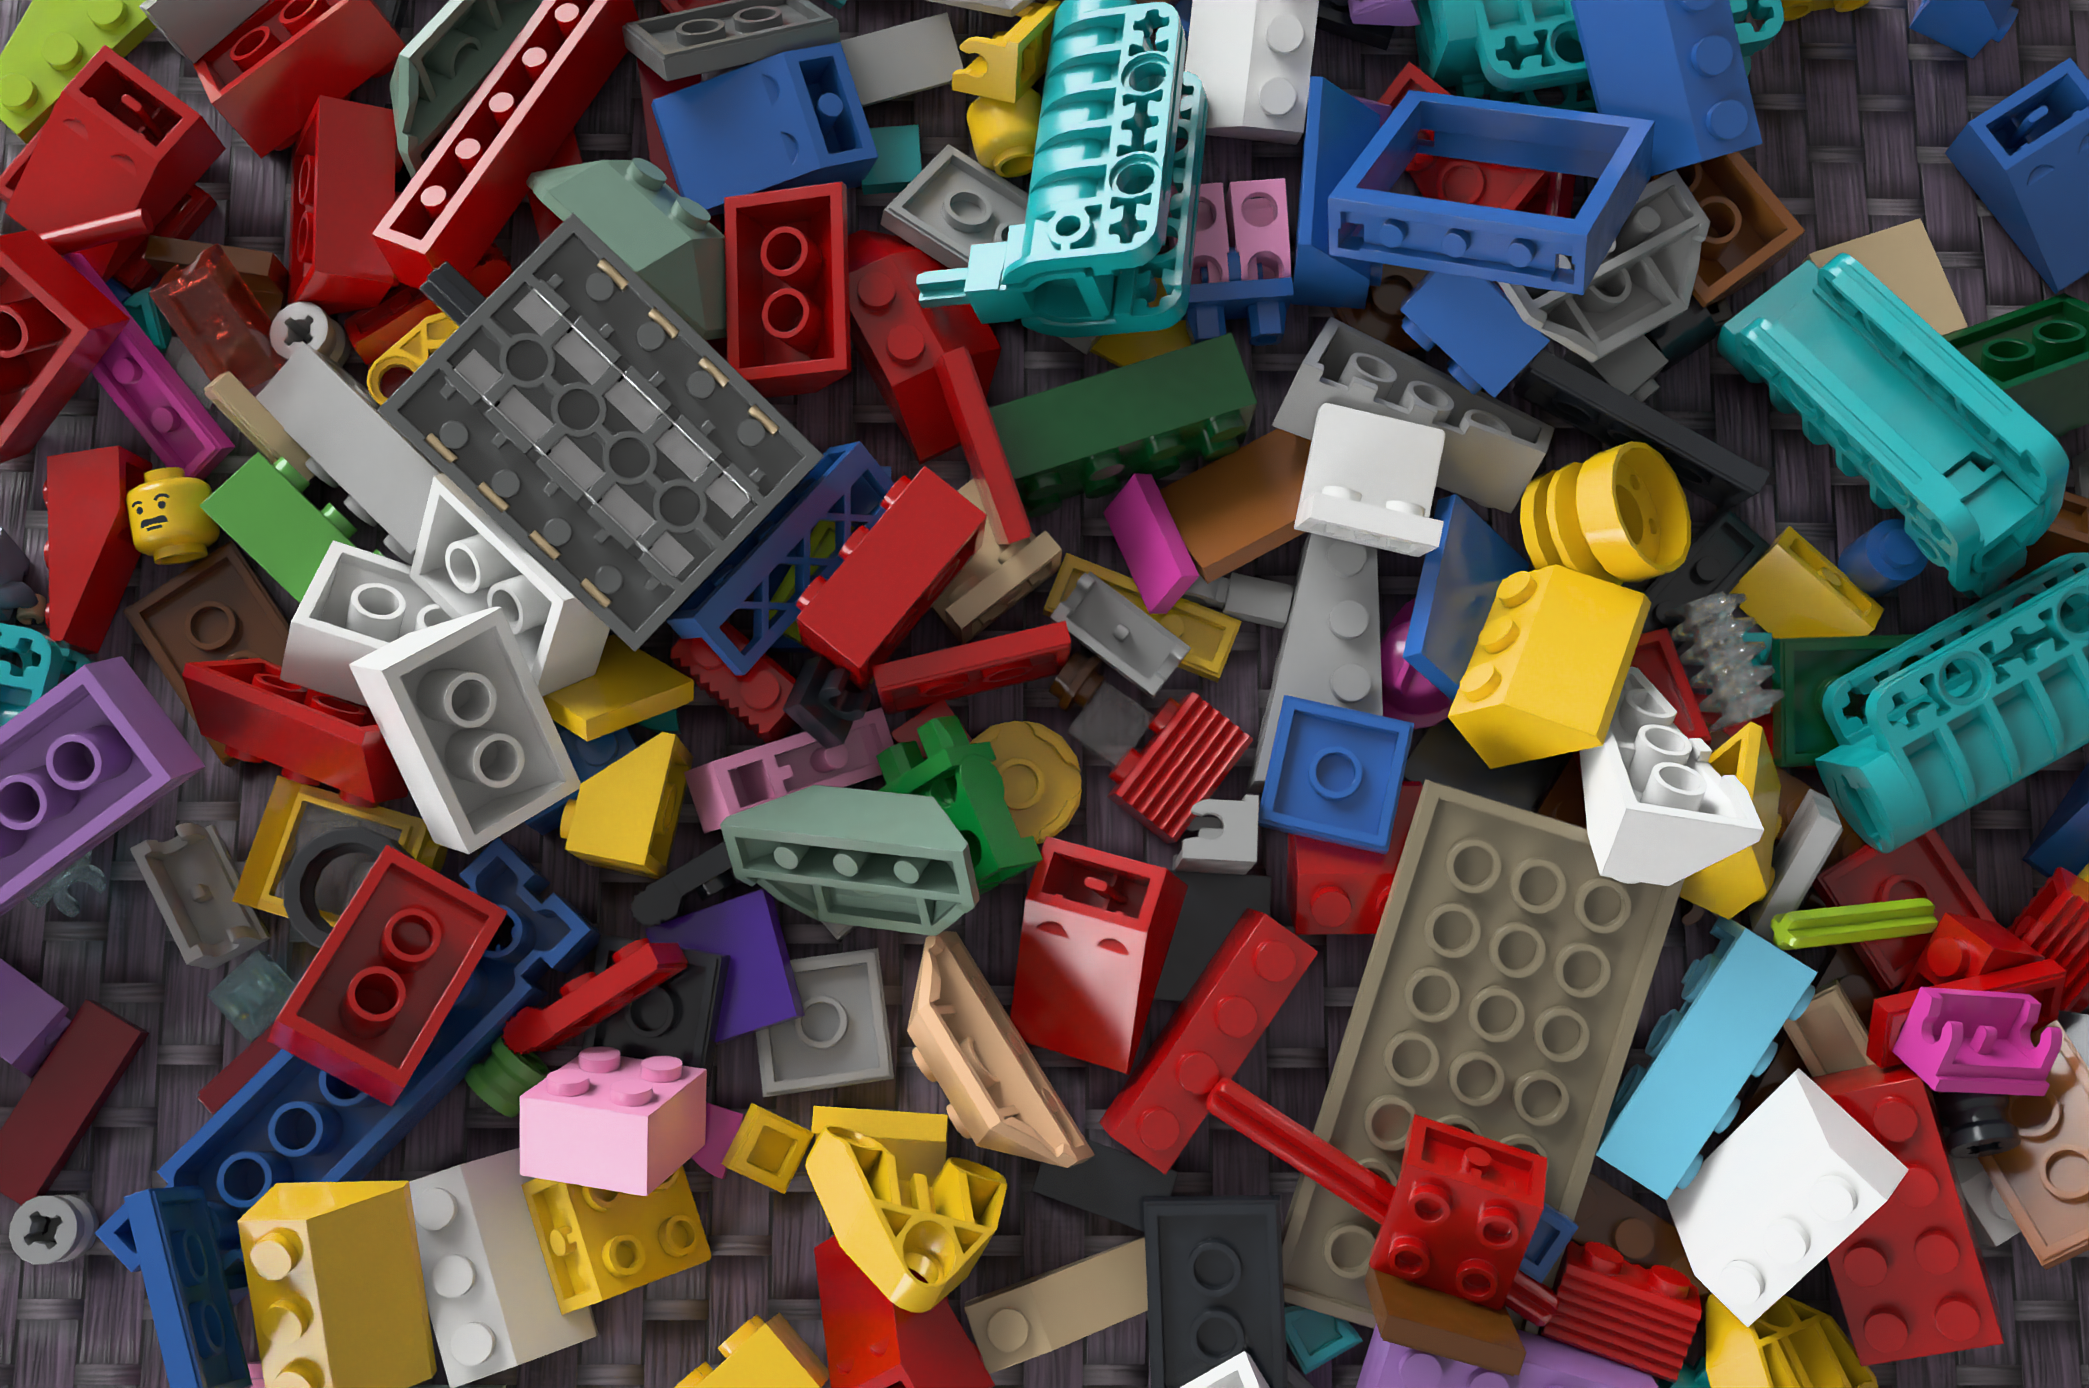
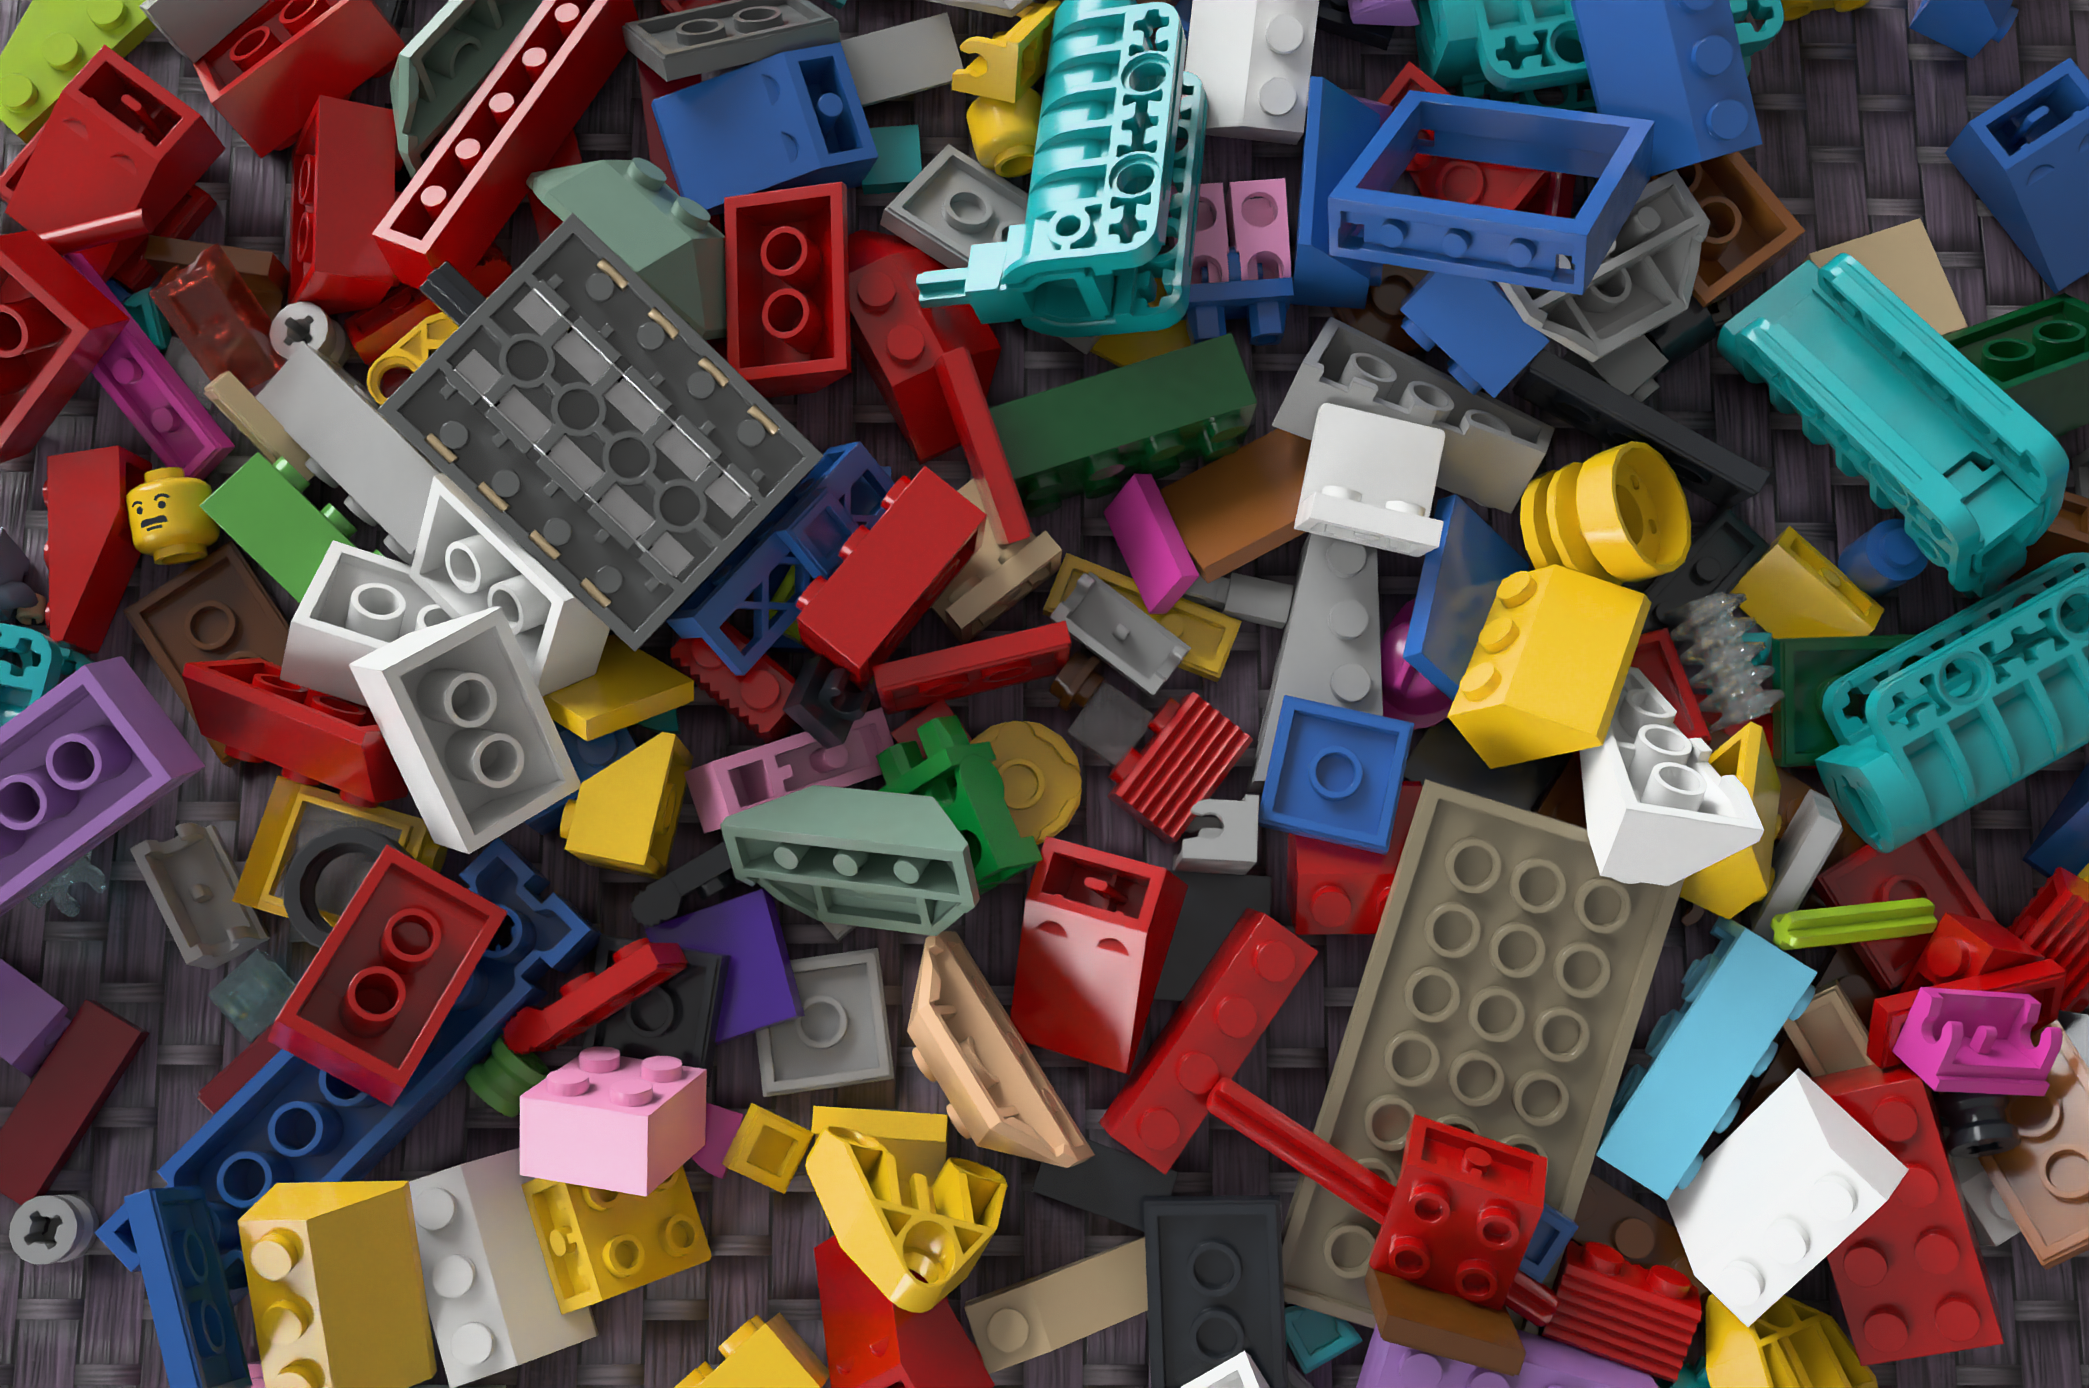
(818, 532): none -> blue tile

